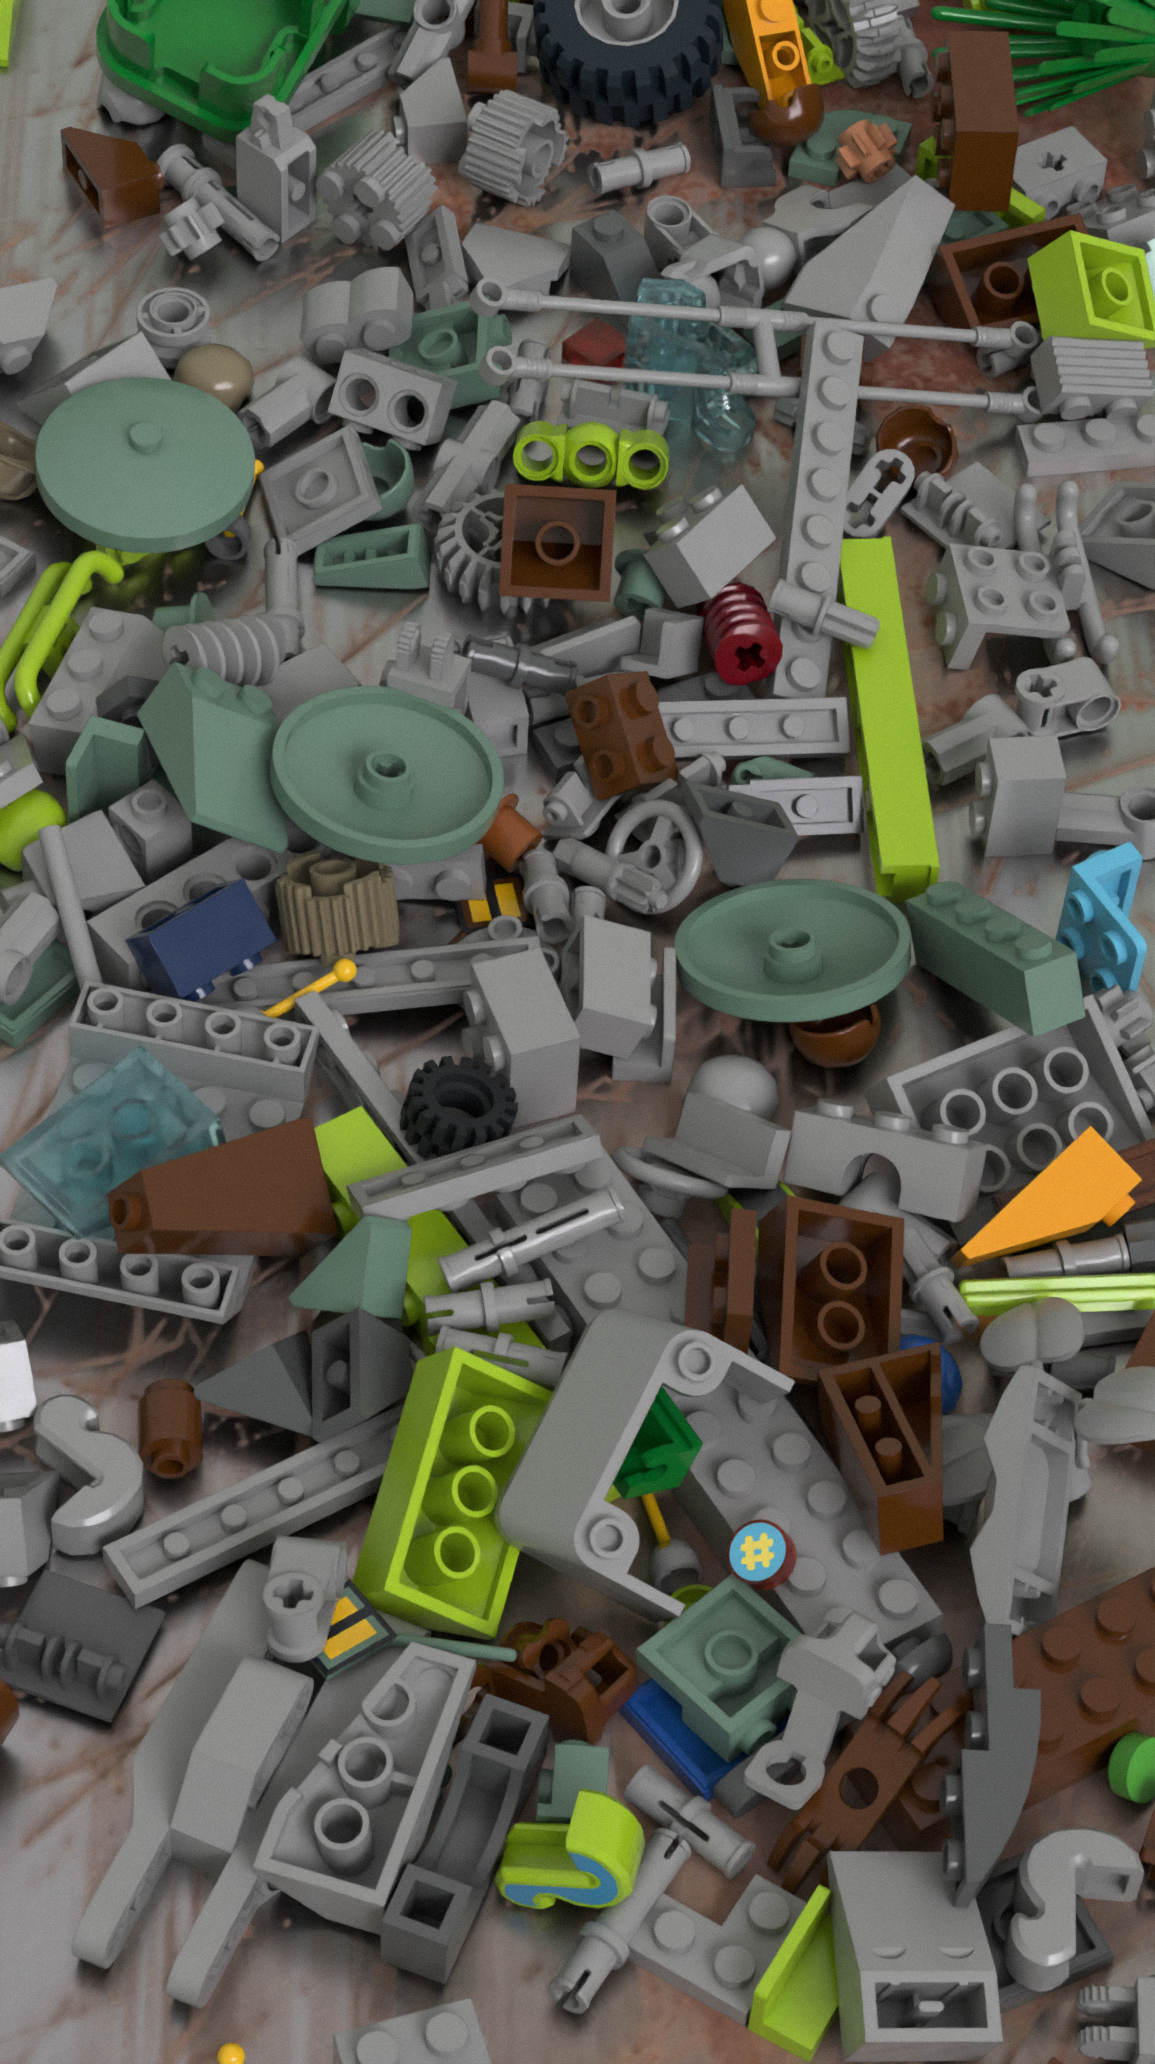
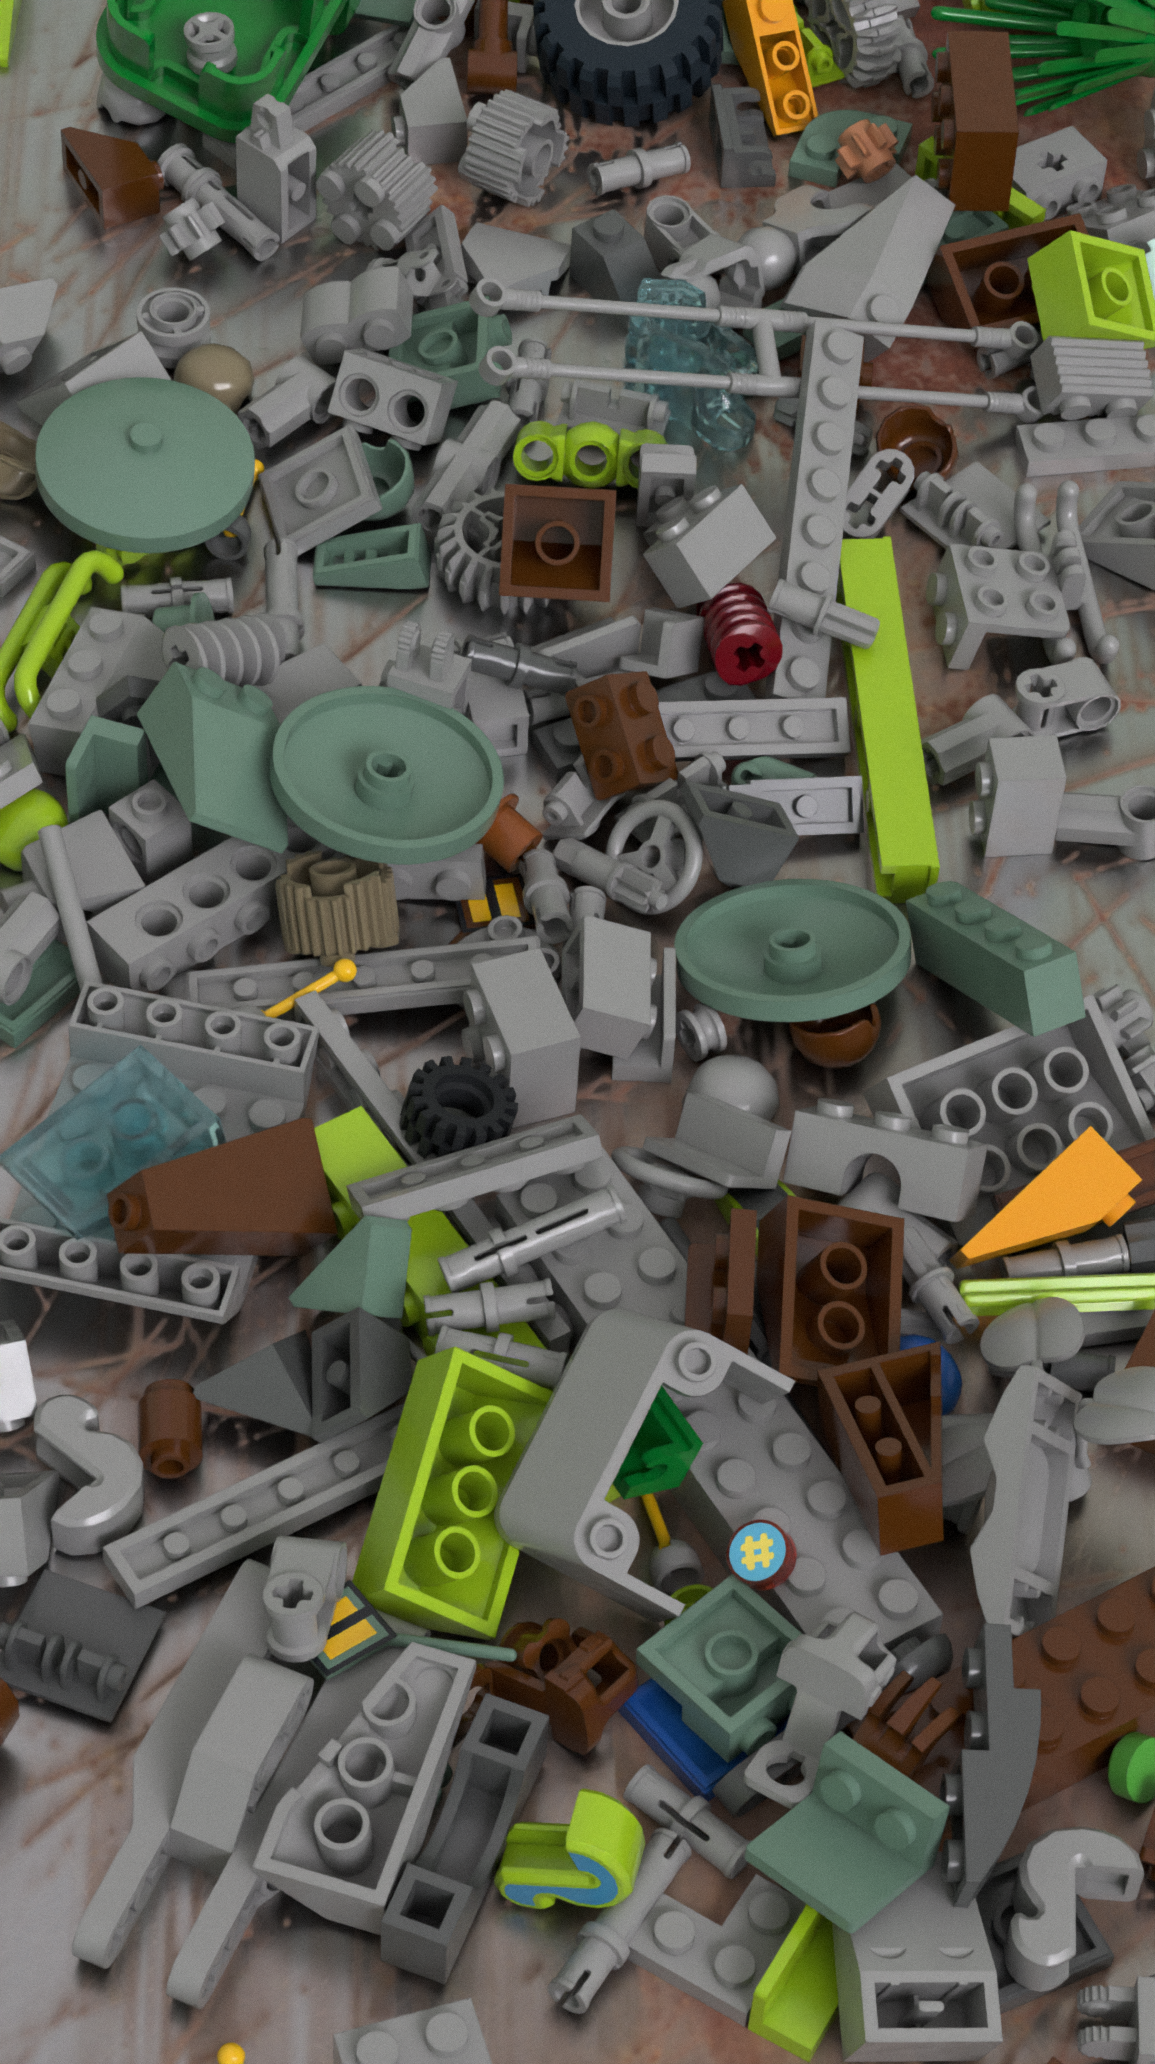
(146, 598): none -> light grey pin
(202, 941): dark blue brick -> none
(210, 40): none -> light grey wheel
(419, 272): none -> light grey piece
(575, 1767): sand green brick -> none
(595, 346): clear red tile -> none
(638, 585): sand green piece -> none
(663, 475): none -> light grey slope
(700, 1031): none -> light grey bush
(790, 124): reddish brown hair -> none
(854, 1837): none -> sand green bracket
(1098, 921): medium azure bracket -> none

